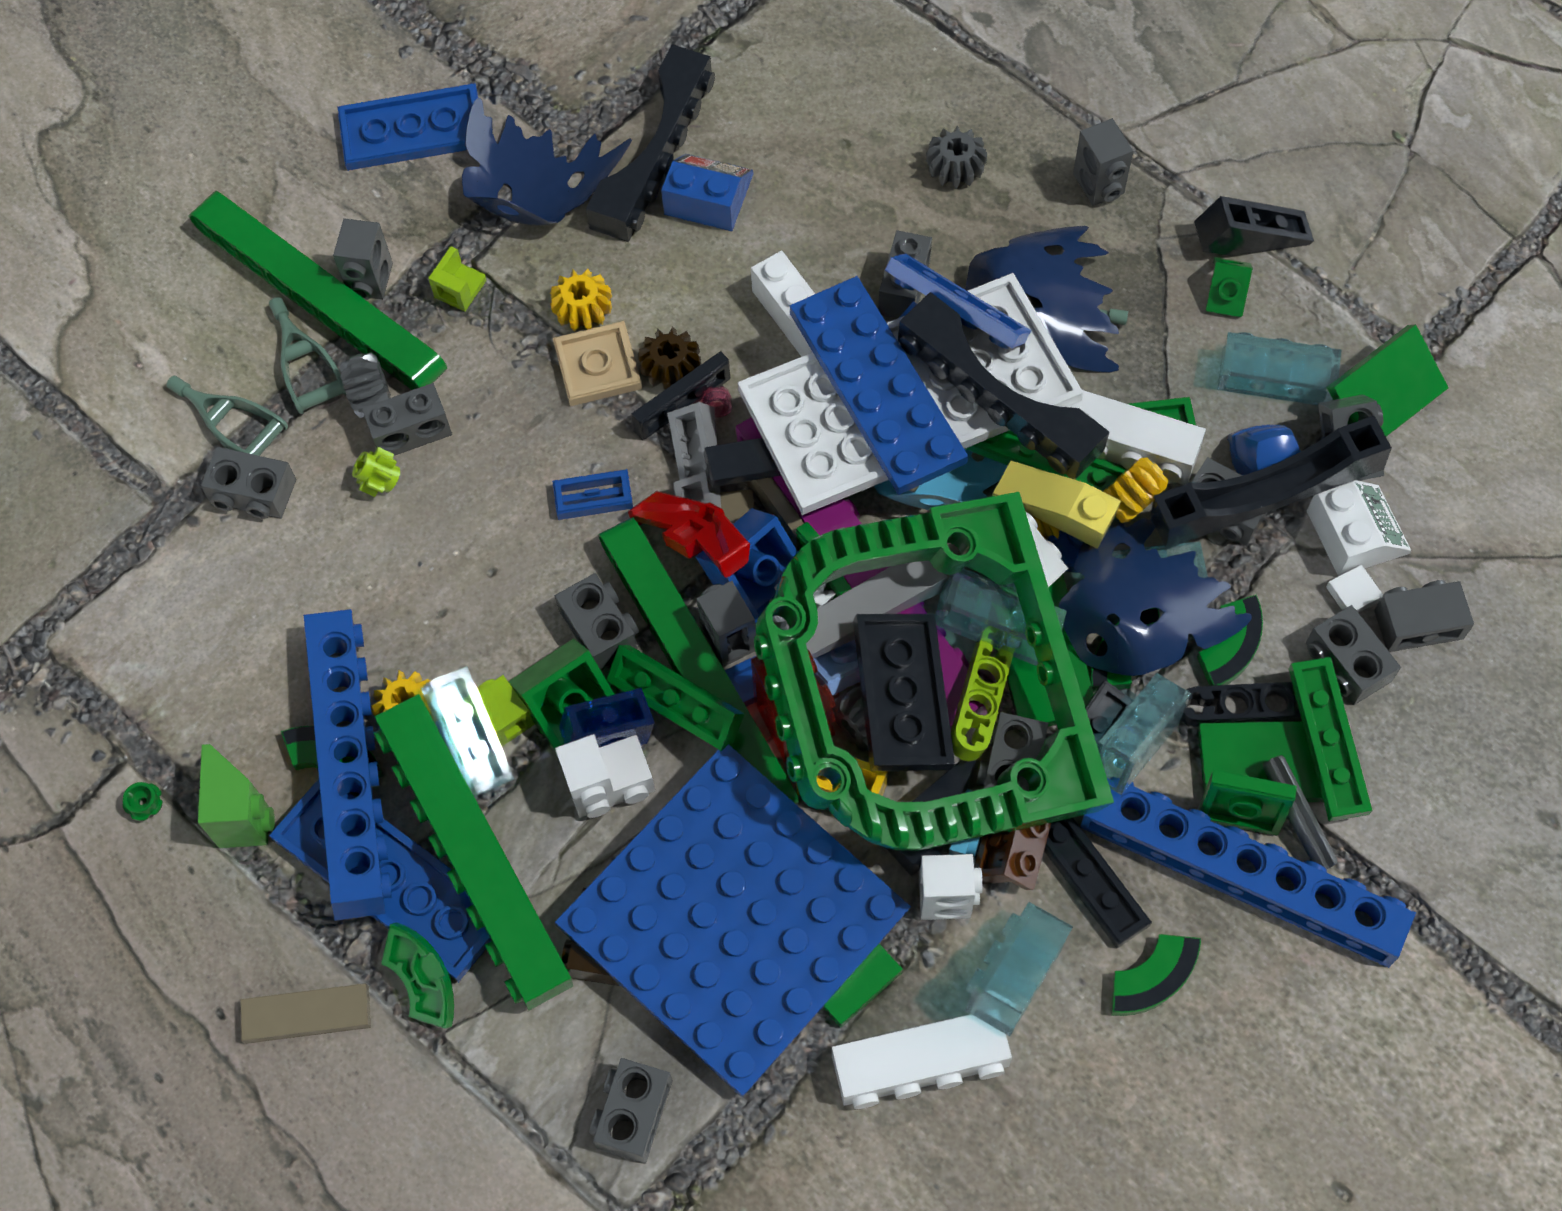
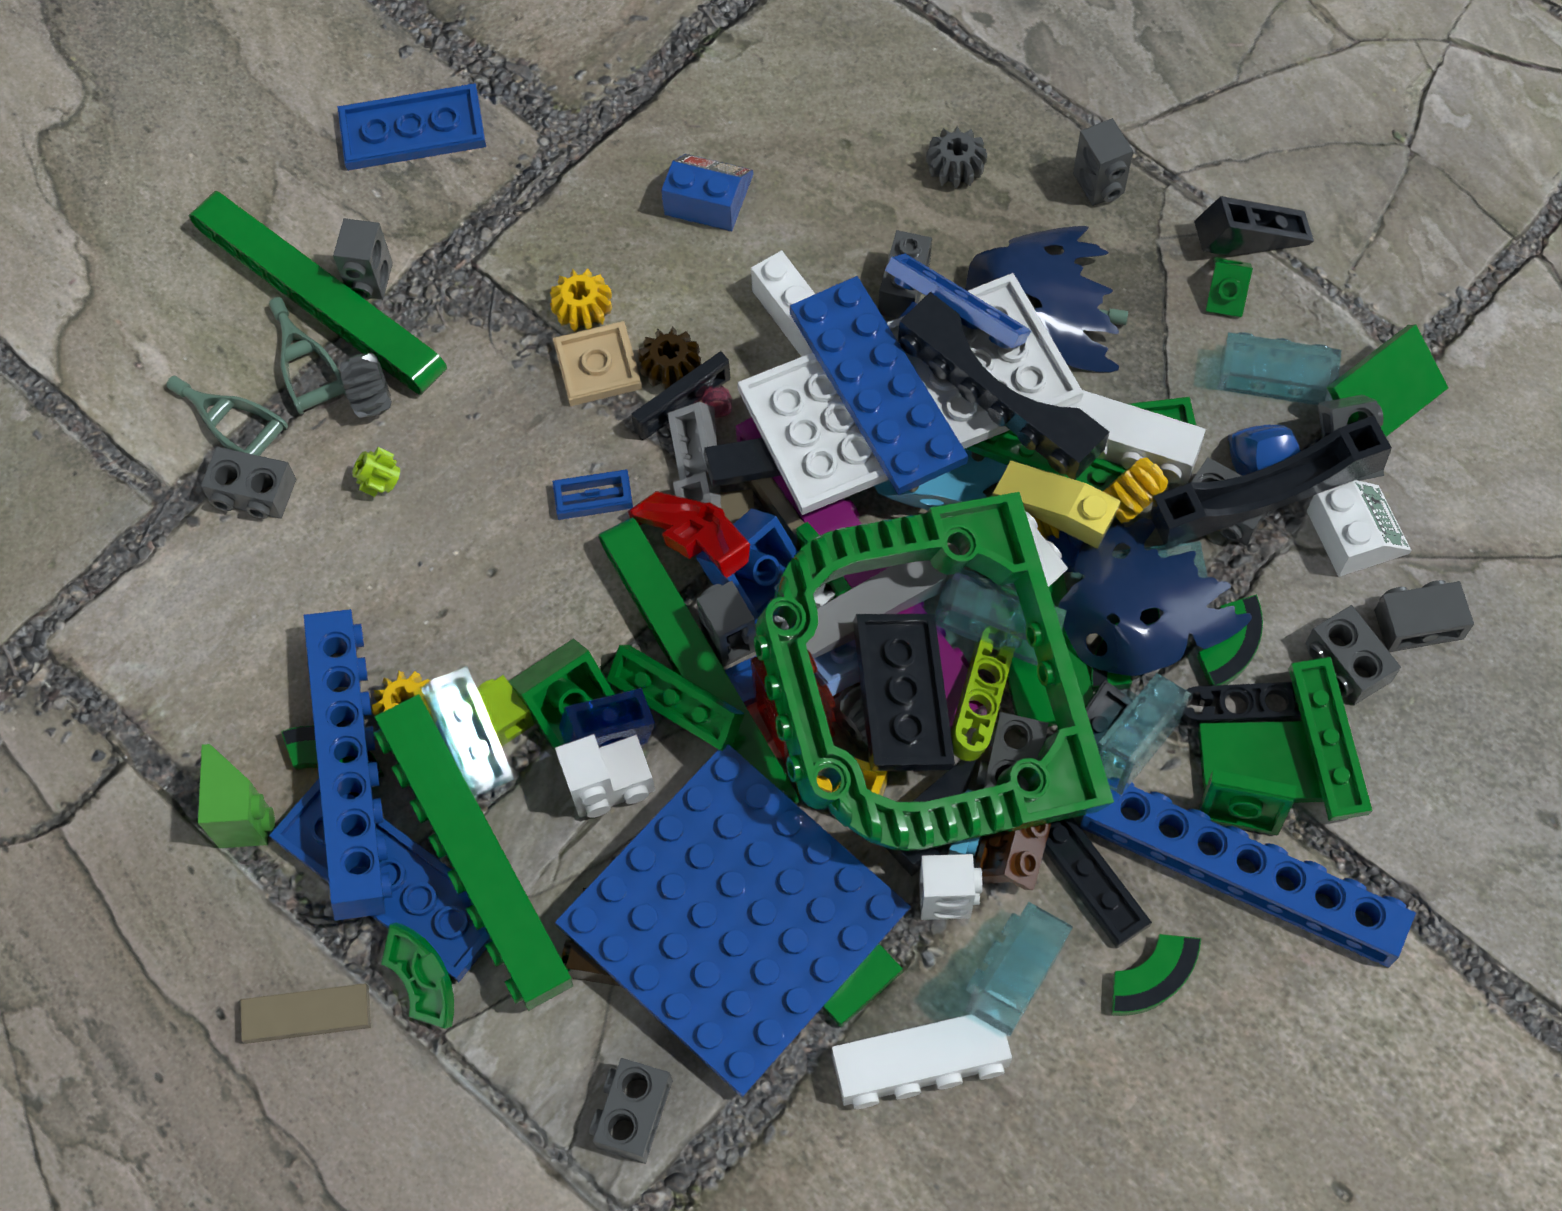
(135, 794): green plate -> none
(407, 420): dark grey brick -> none
(455, 282): lime panel -> none
(530, 170): dark blue piece -> none
(592, 623): dark grey brick -> none
(622, 198): black arch -> none
(1301, 815): dark grey axle -> none
(1354, 589): white tile -> none

